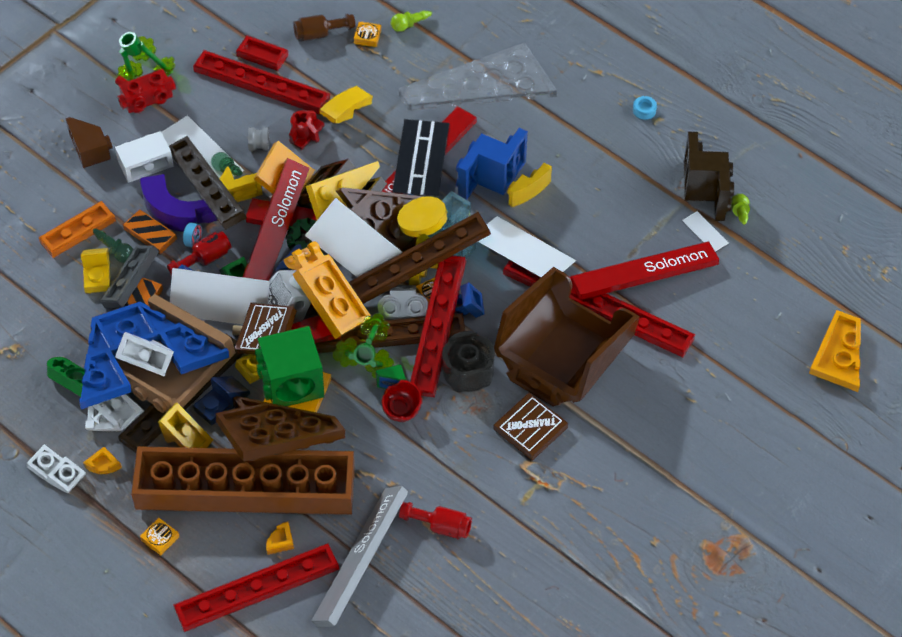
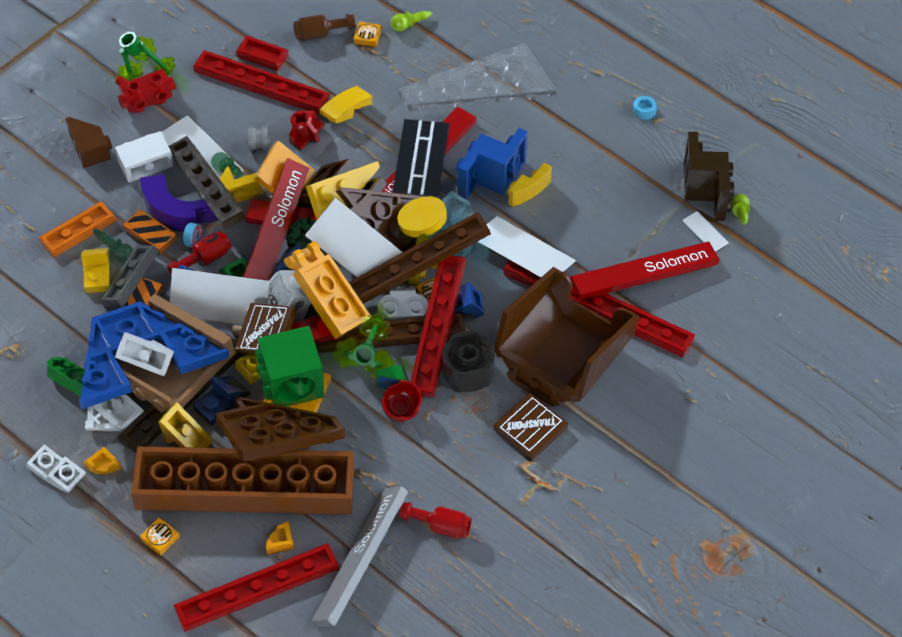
(840, 352): light orange wing -> none

